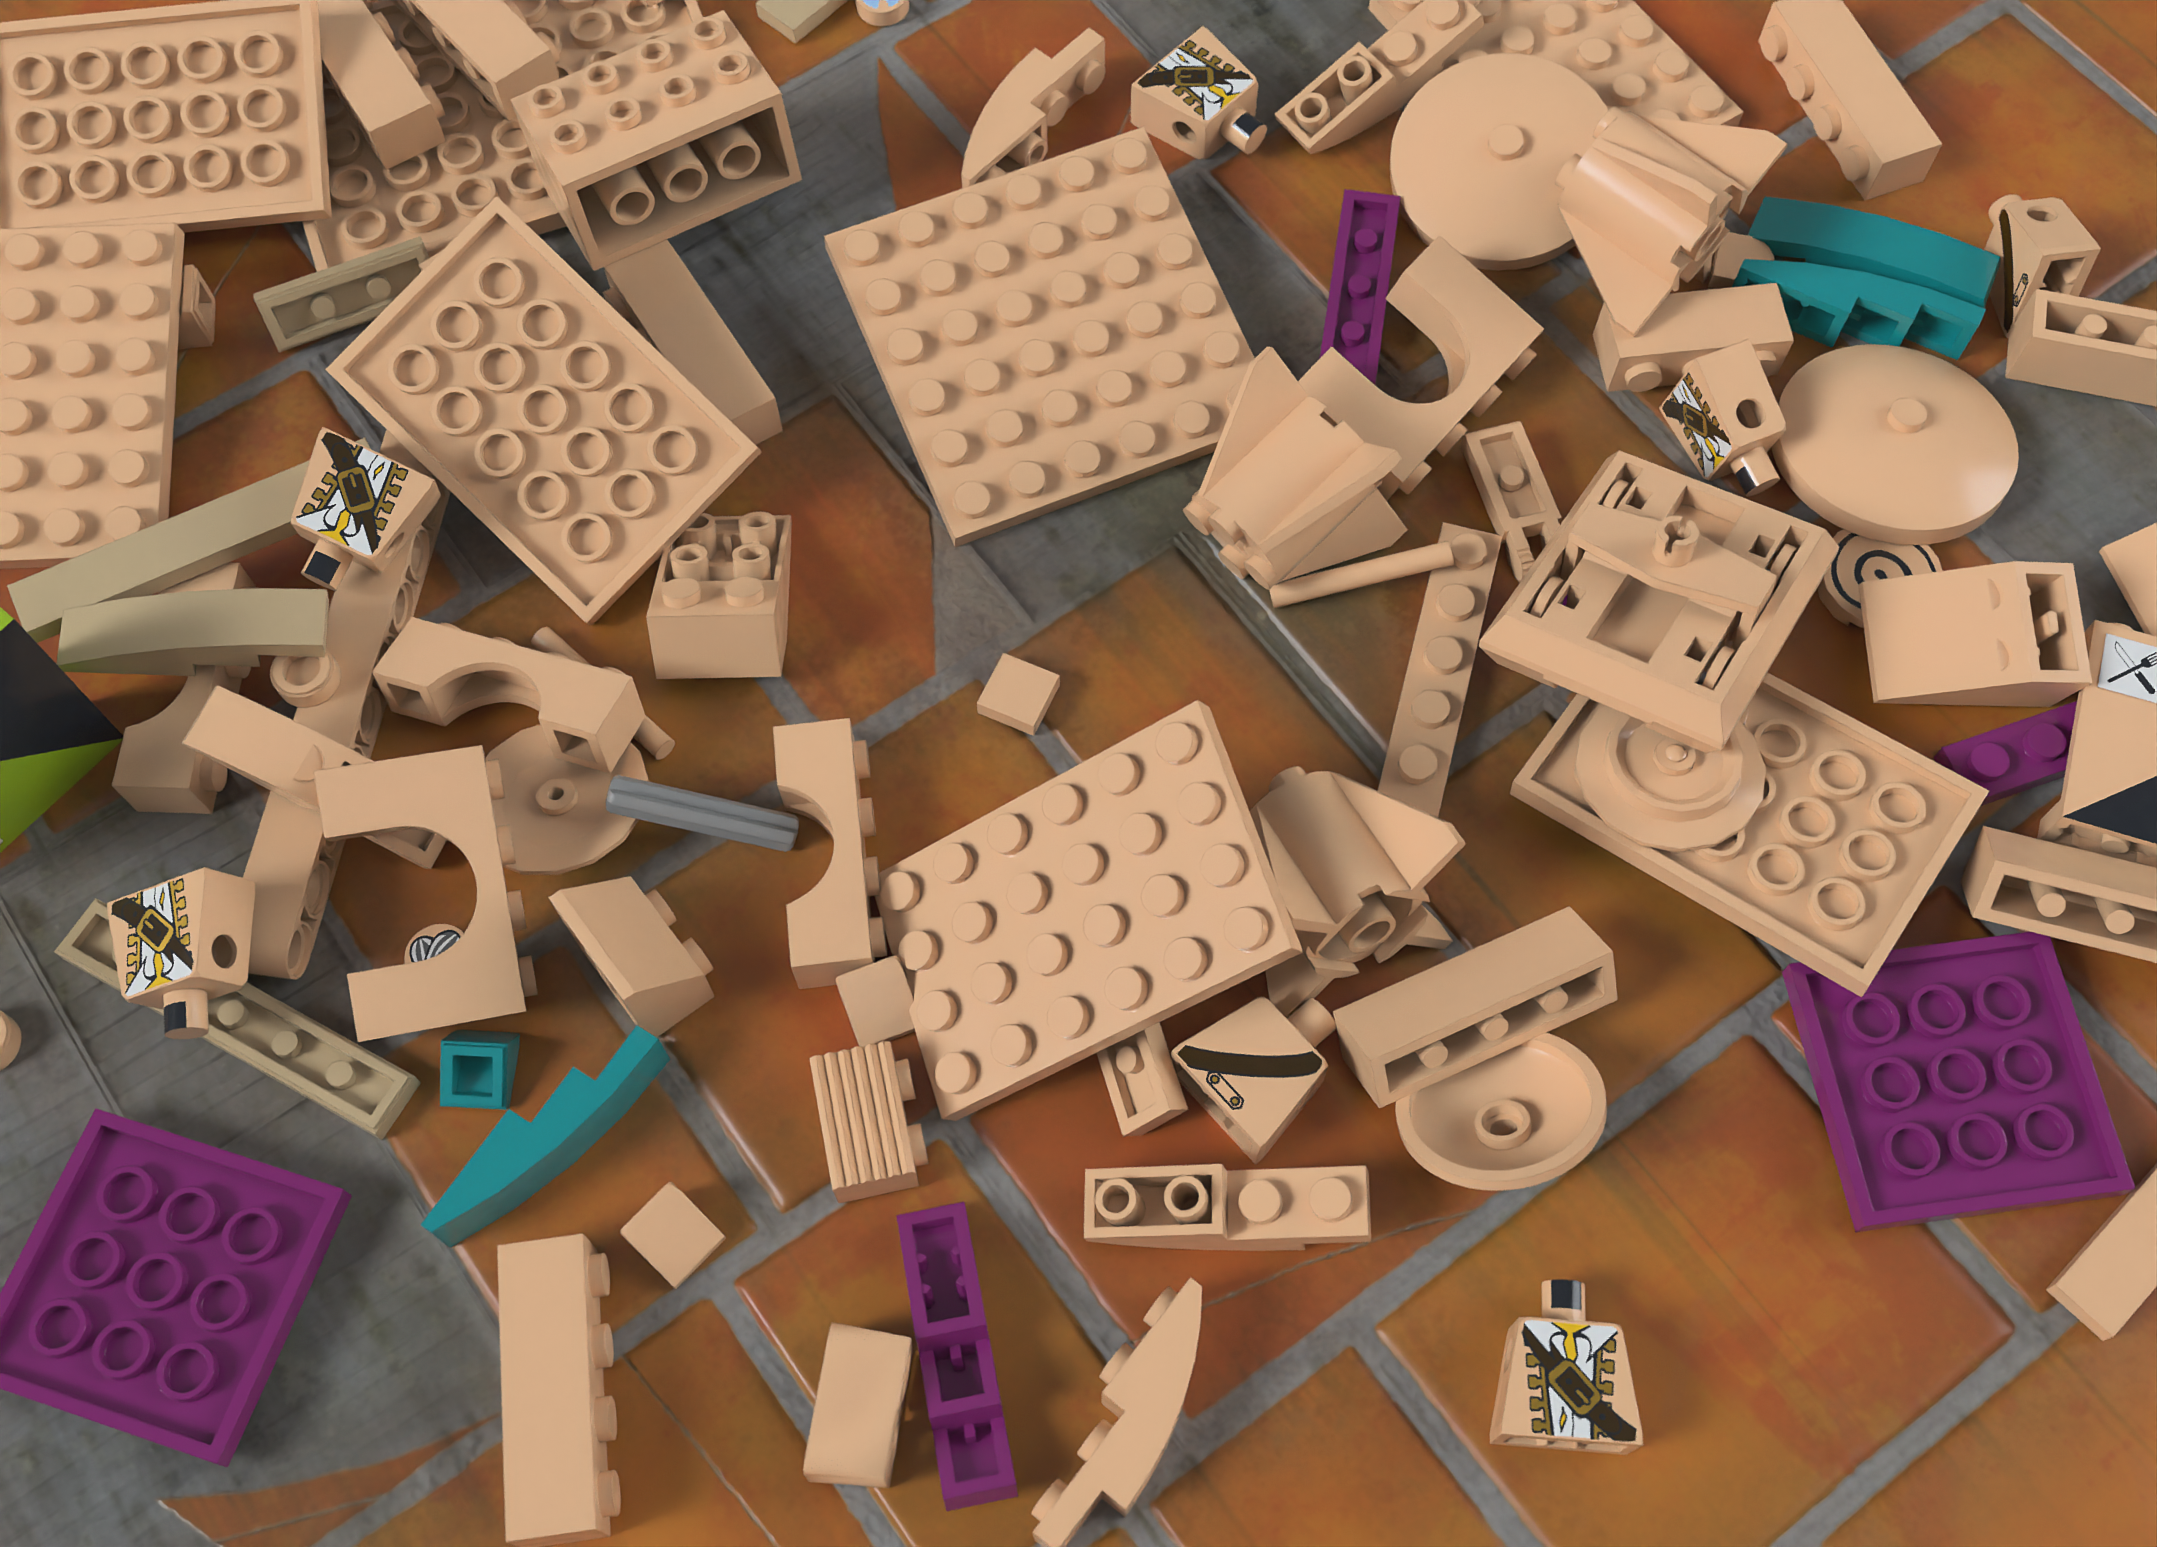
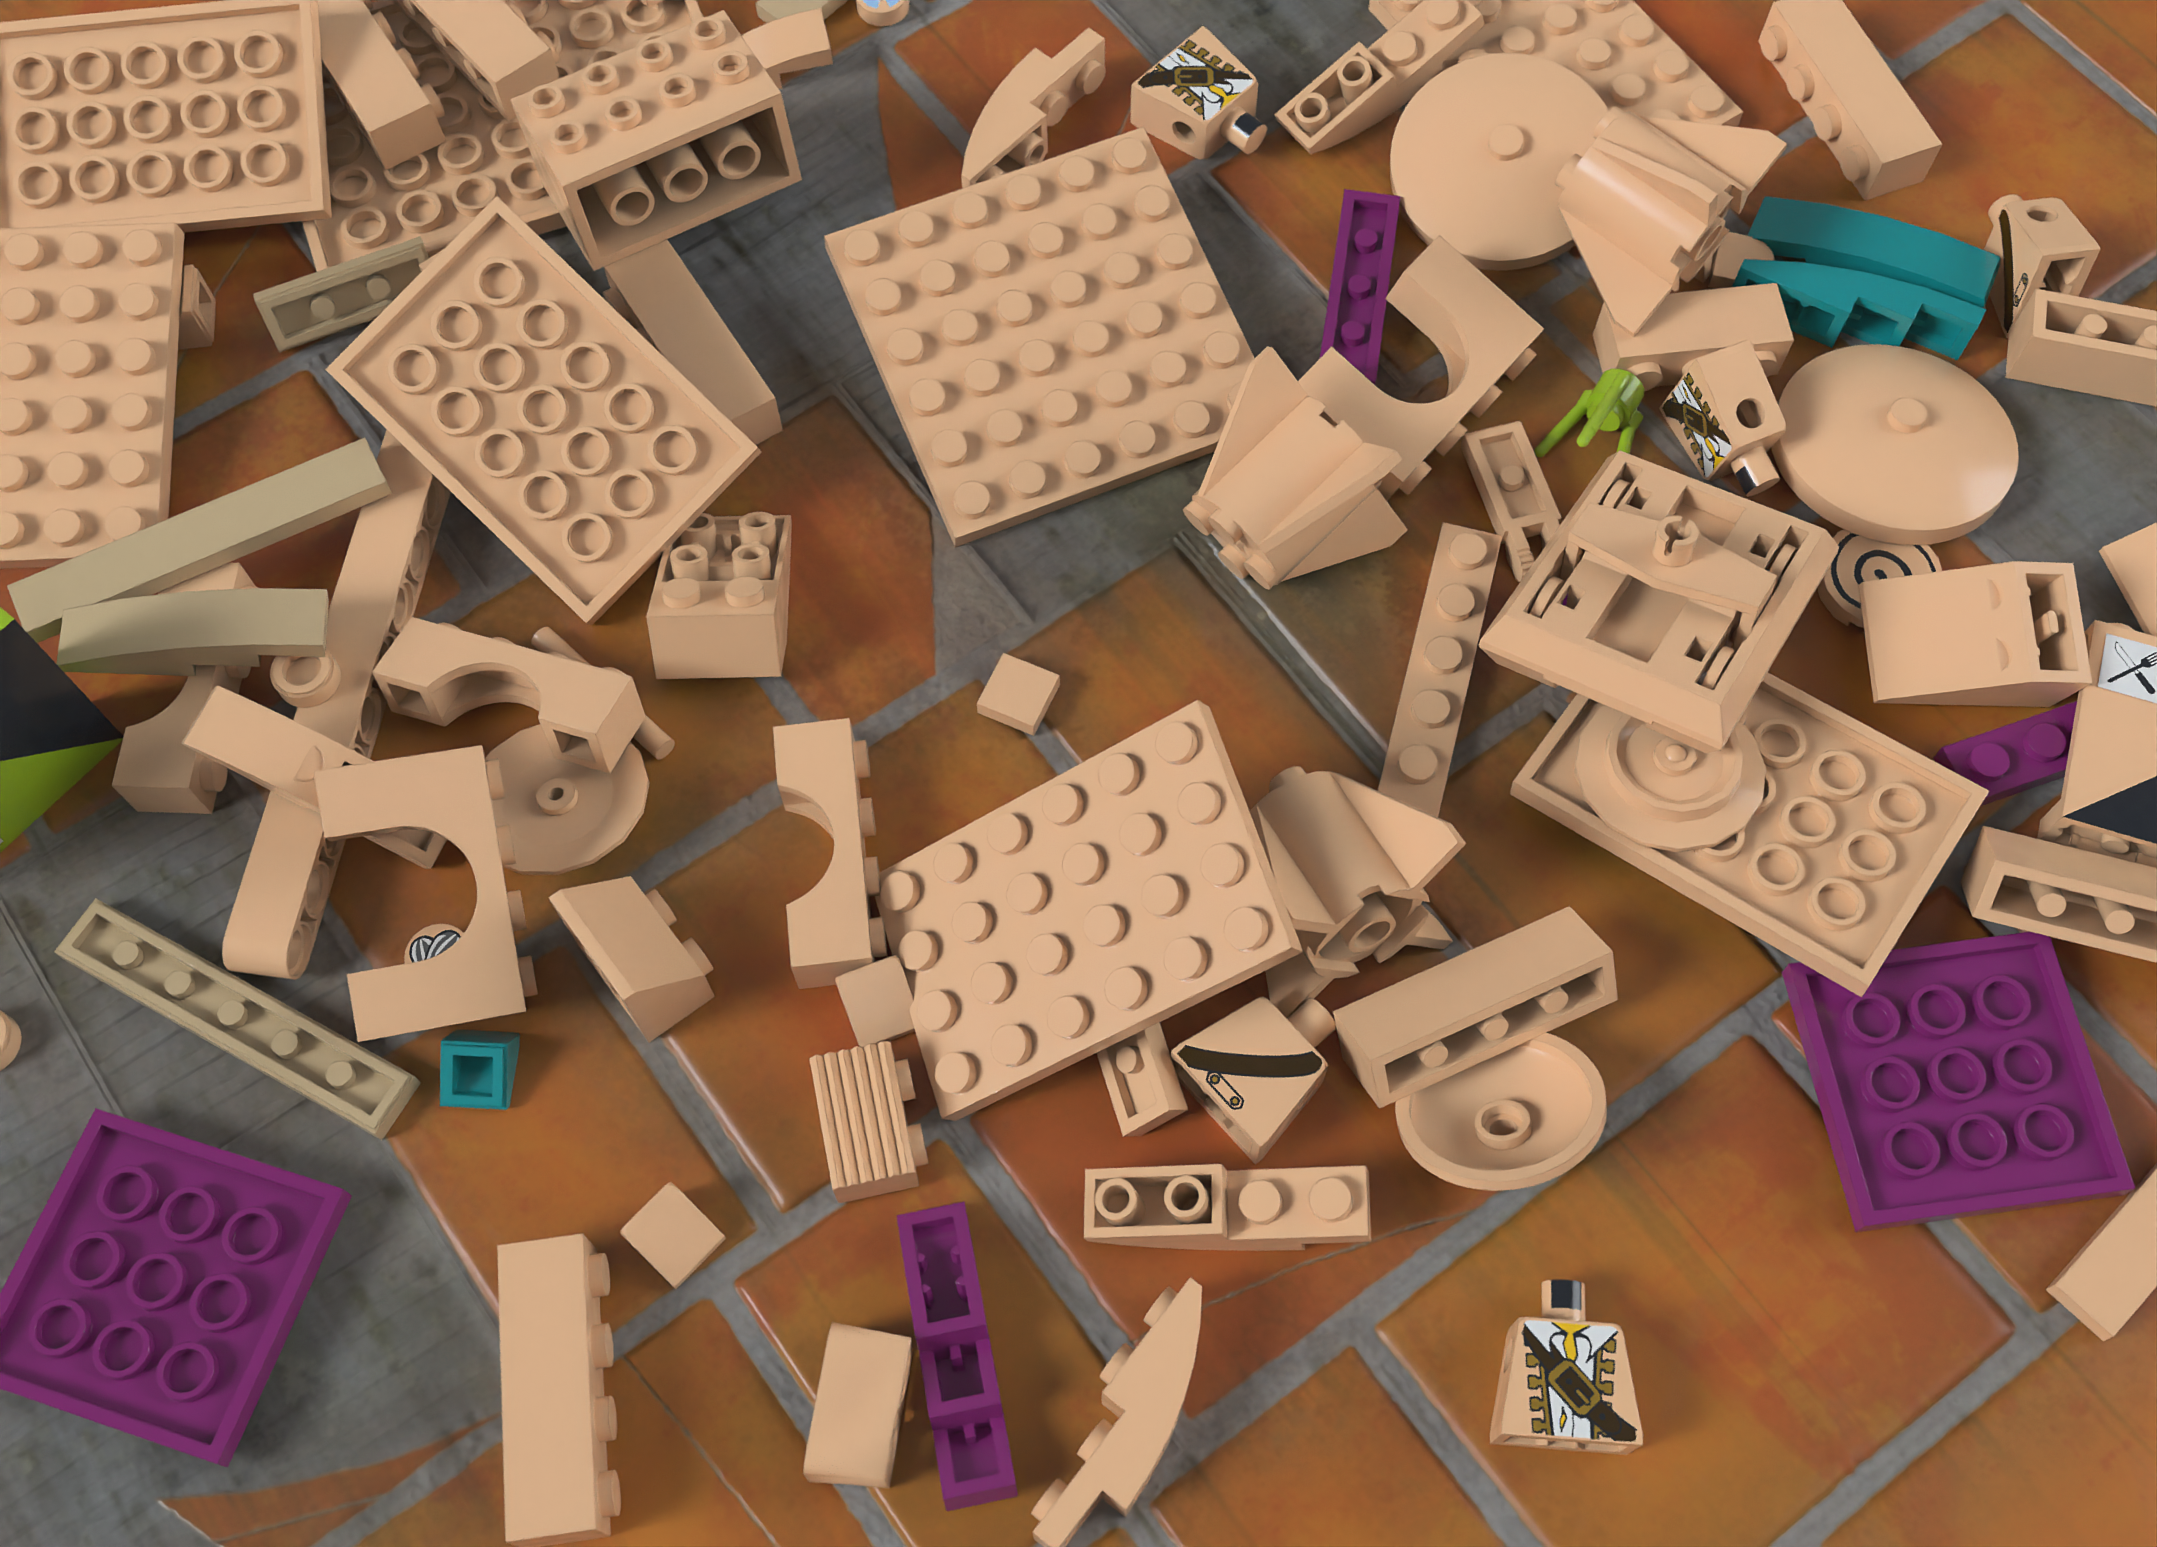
(183, 945): light nougat torso -> none
(357, 508): torso -> none
(526, 1156): teal slope -> none
(701, 813): light grey axle -> none
(791, 44): none -> light nougat slope
(1362, 574): light nougat bar -> none
(1608, 407): none -> lime plant

